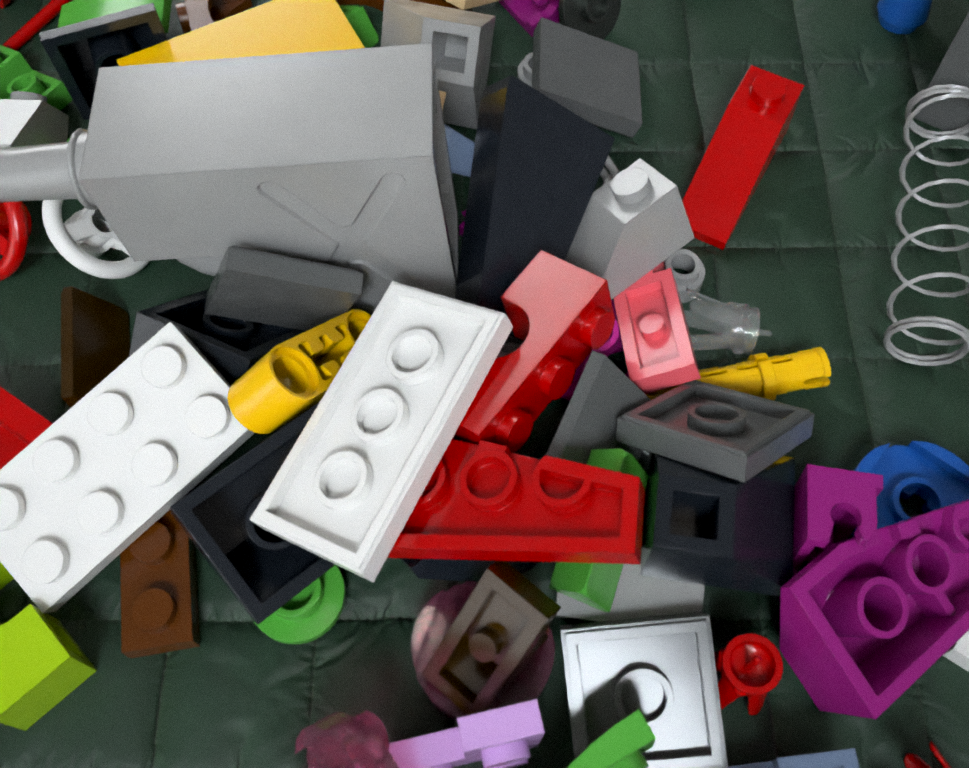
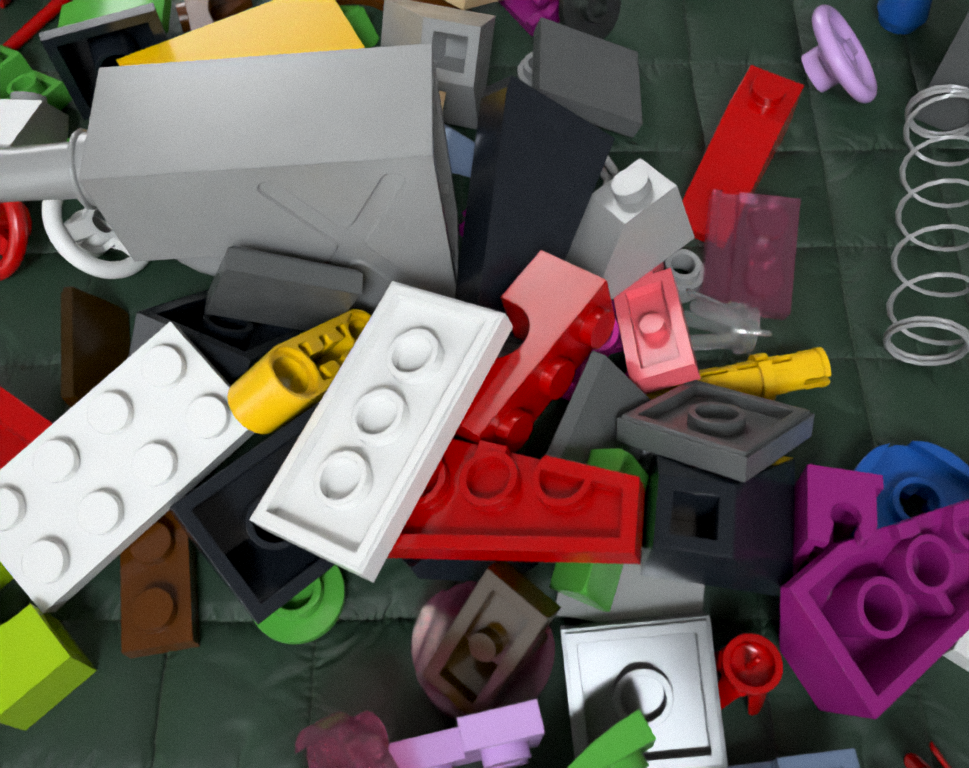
(751, 251): none -> clear pink plate
(838, 57): none -> lavender piece

